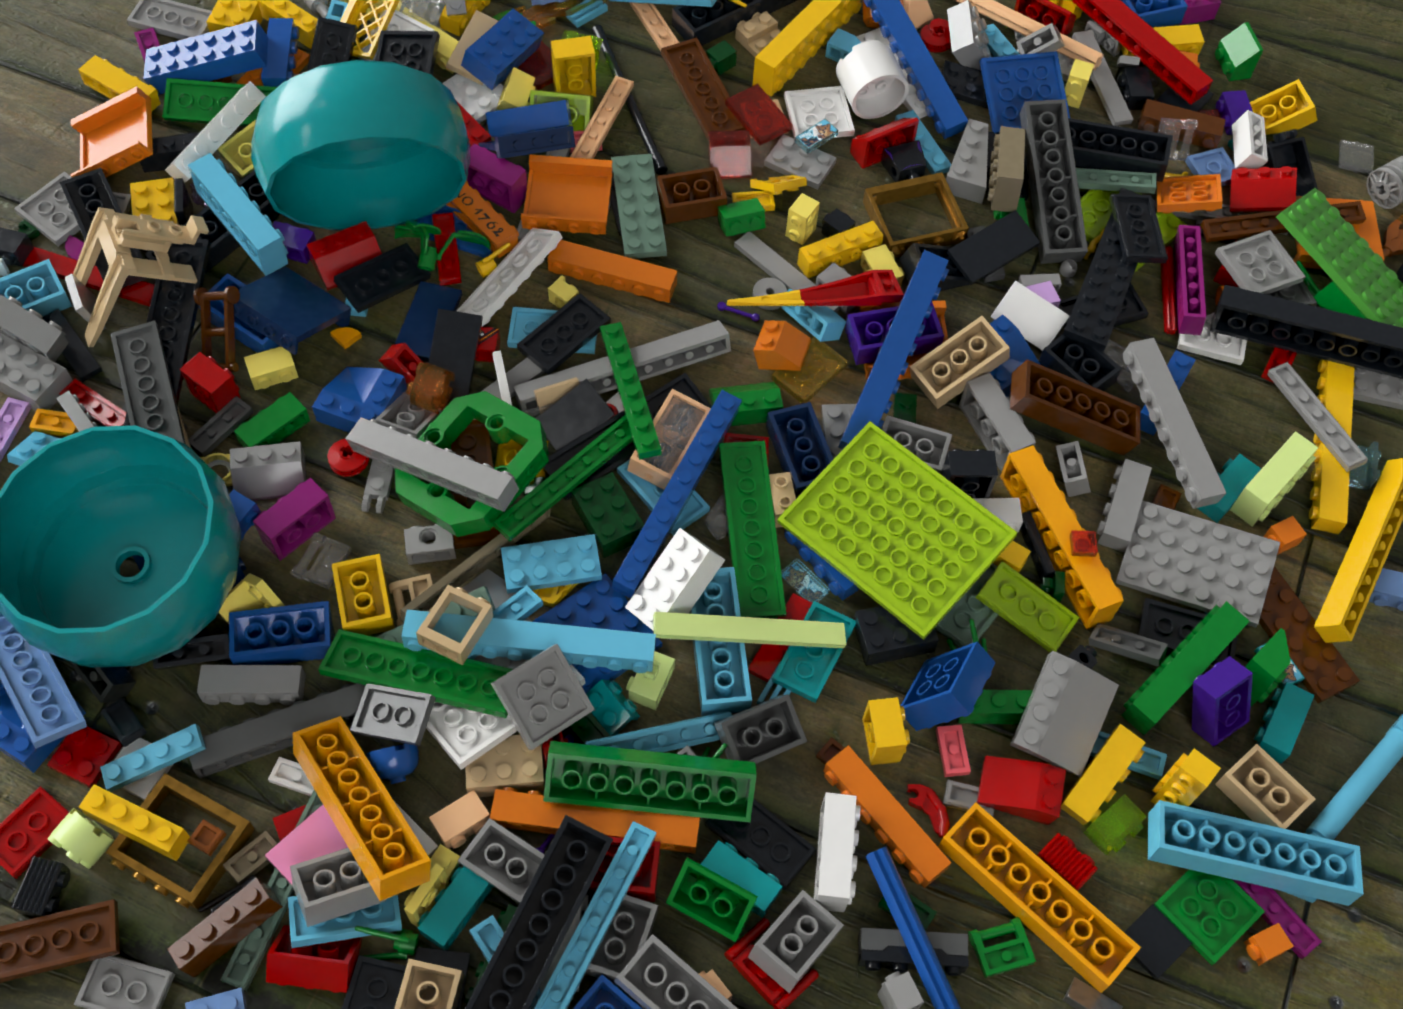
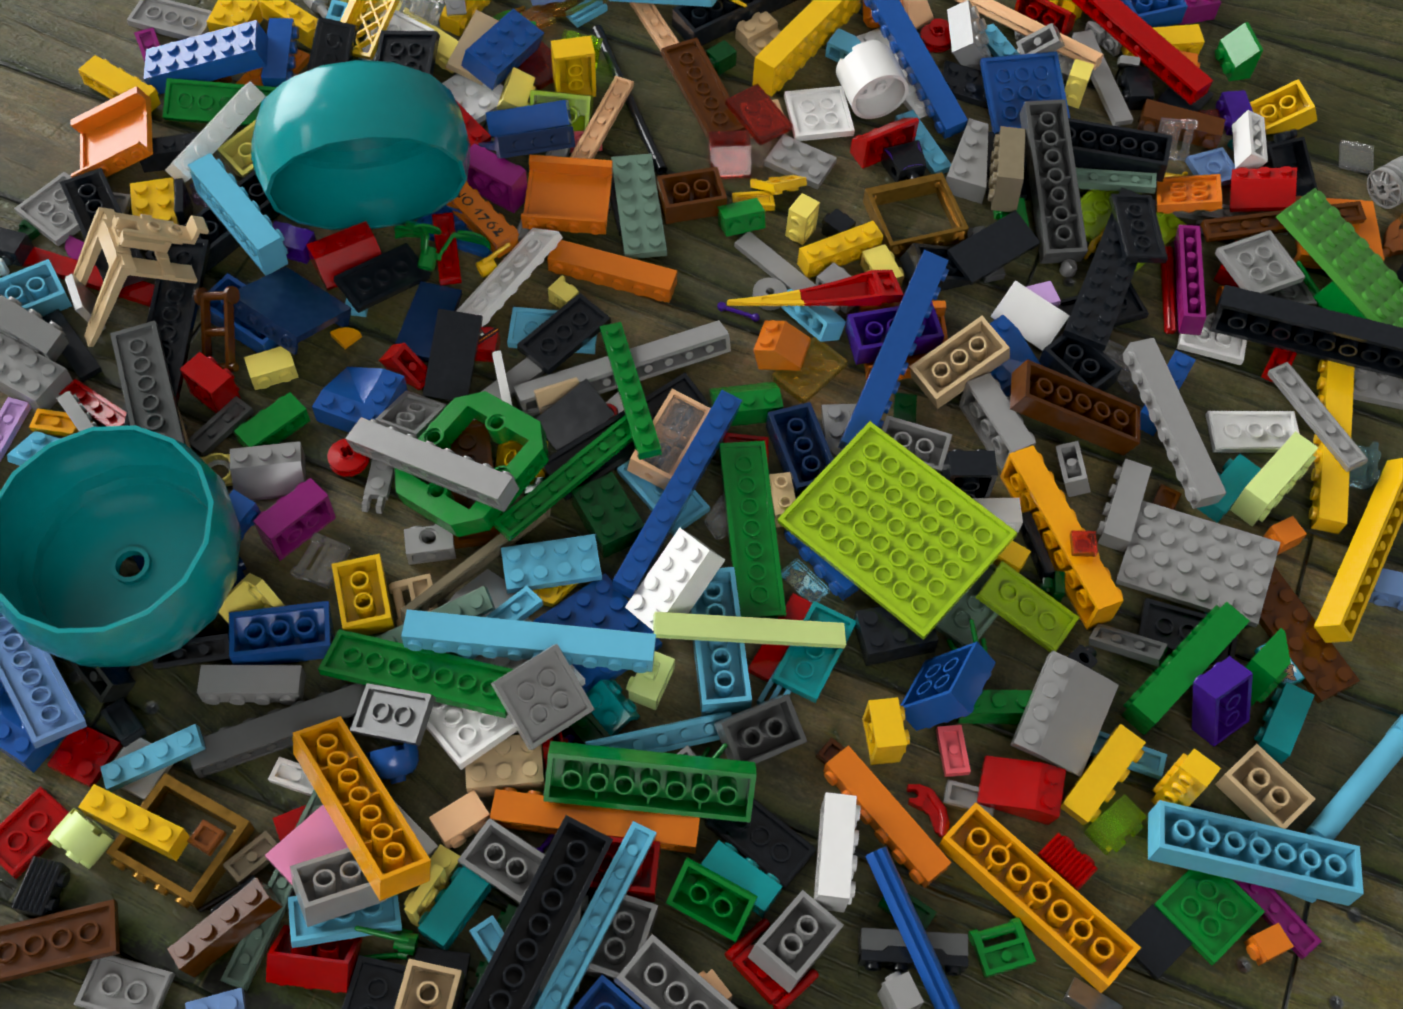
(430, 387): clear orange brick -> none
(446, 646): tan window -> none
(816, 136): tile -> none
(1028, 280): light grey piece -> none
(1250, 430): none -> white tile

